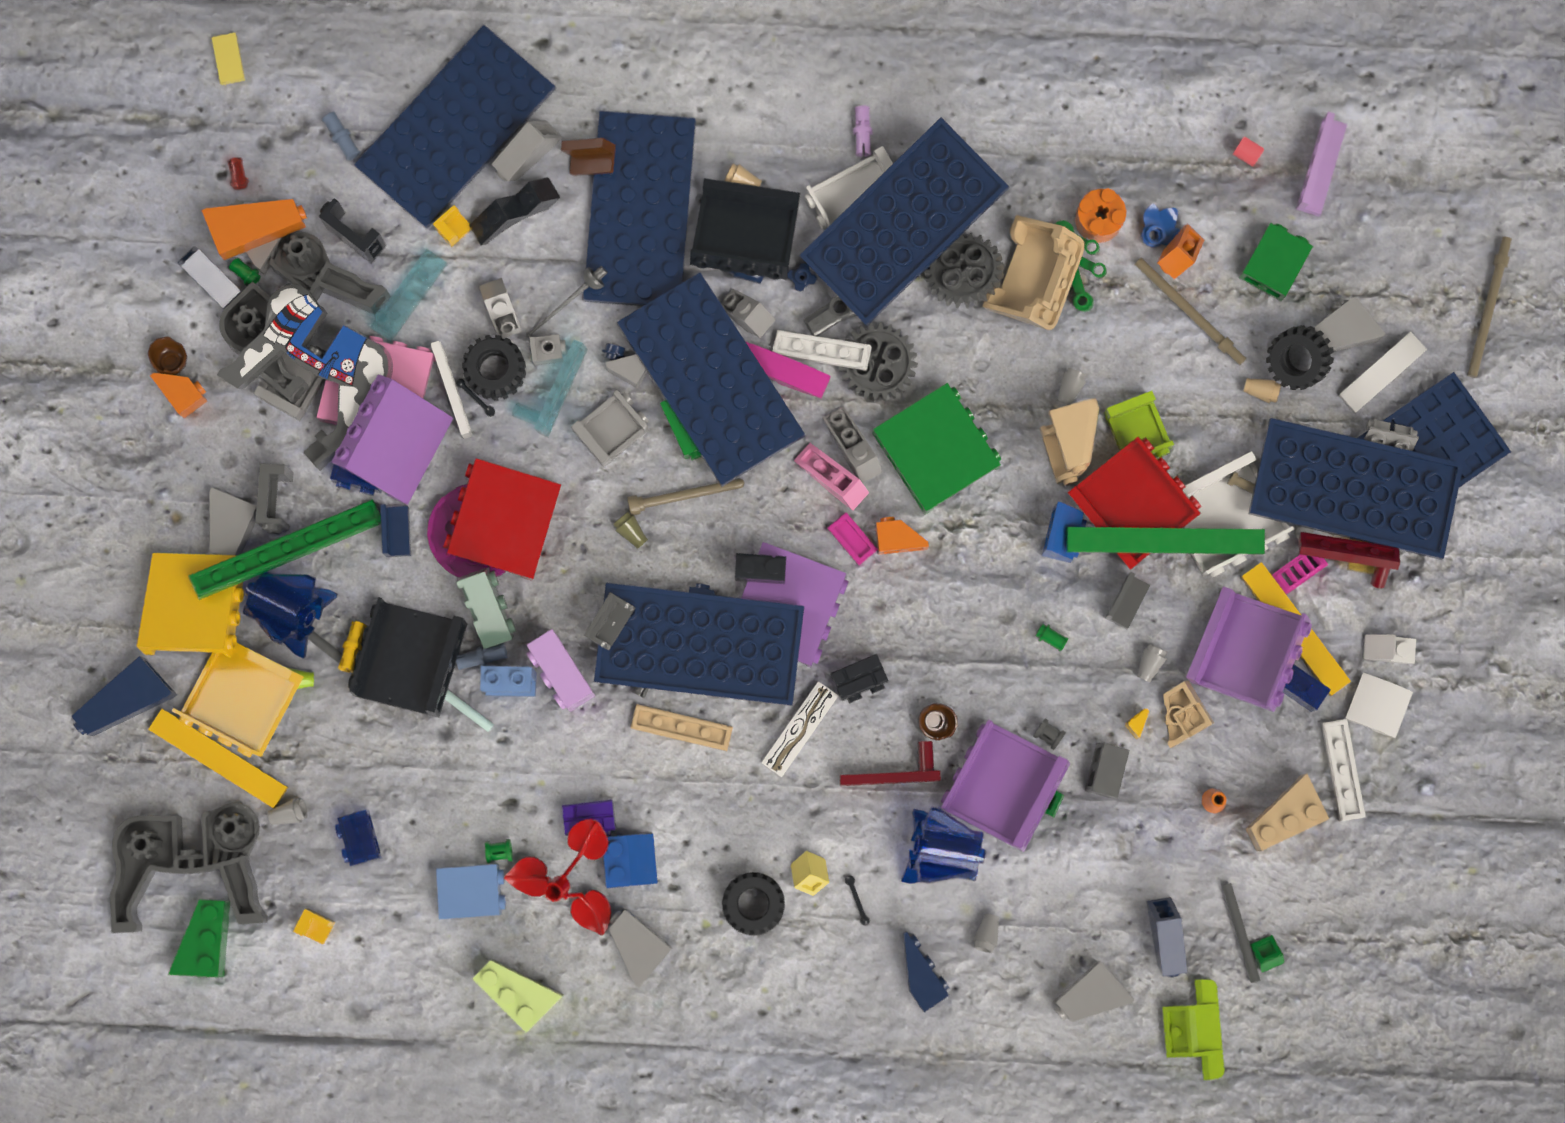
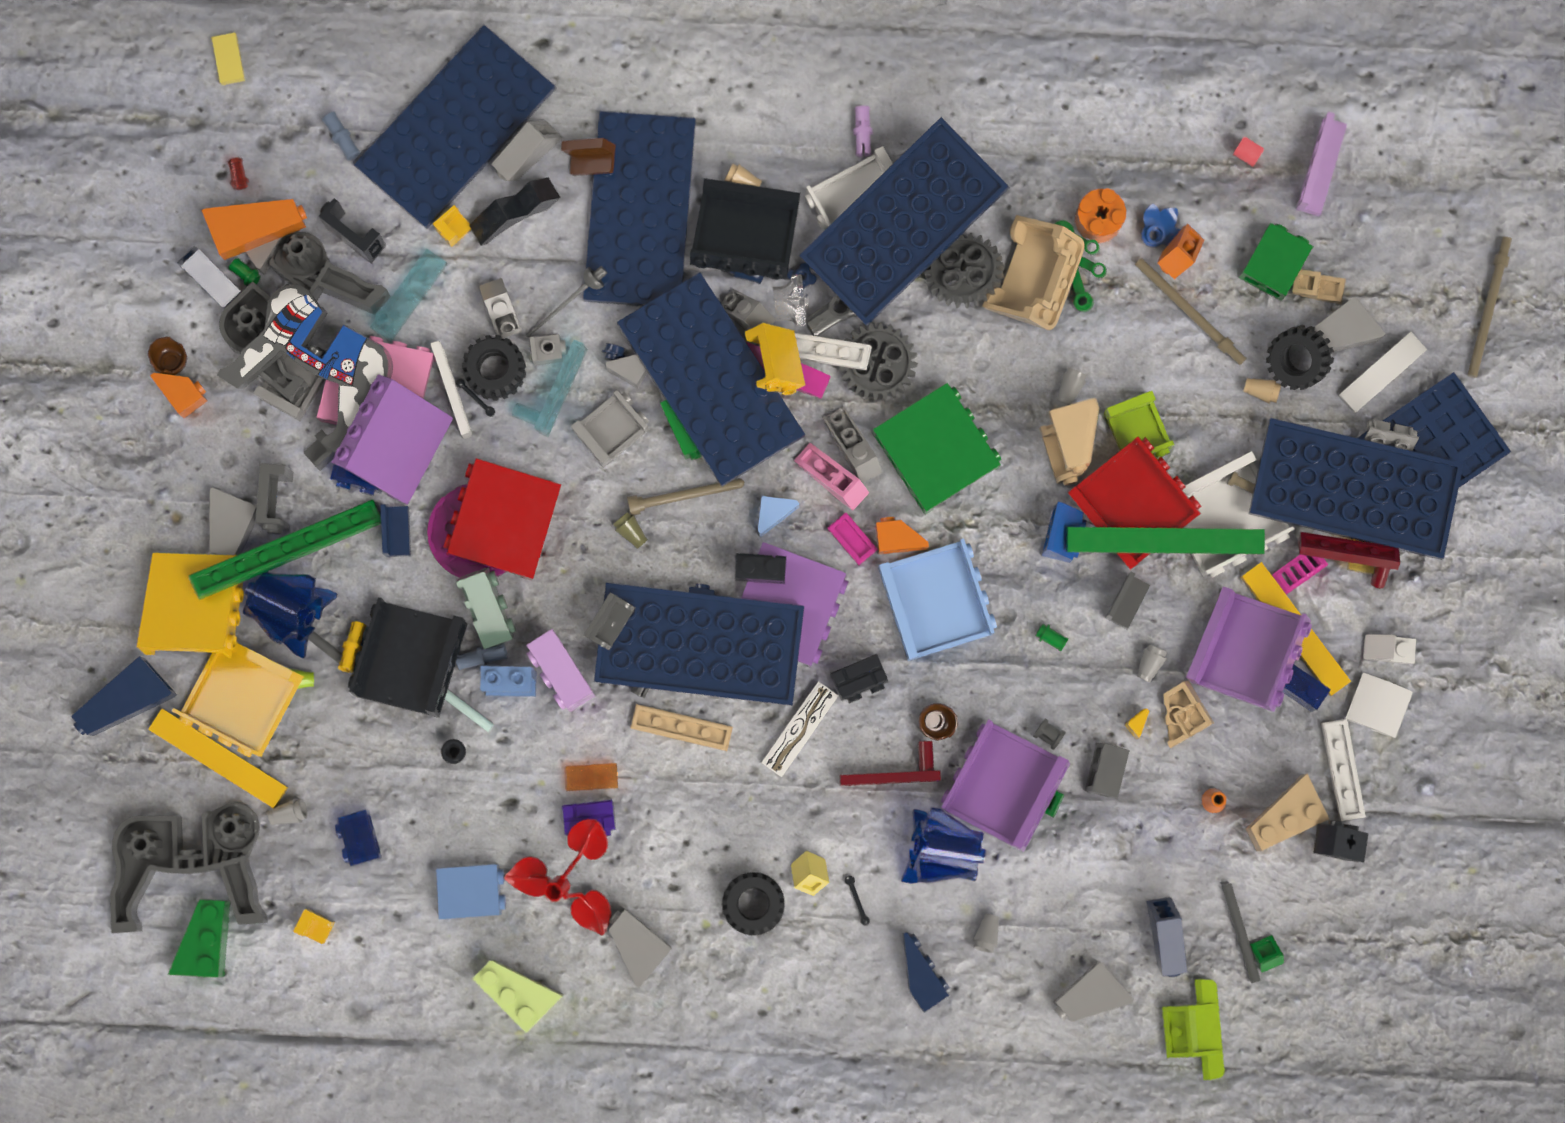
(447, 748): none -> black cone
(498, 851): green bush -> none
(591, 777): none -> clear orange slope
(630, 861): blue slope -> none
(774, 511): none -> light blue slope
(779, 358): none -> yellow panel
(791, 301): none -> clear brick
(937, 600): none -> light blue panel
(1319, 287): none -> tan slope
(1341, 842): none -> black brick

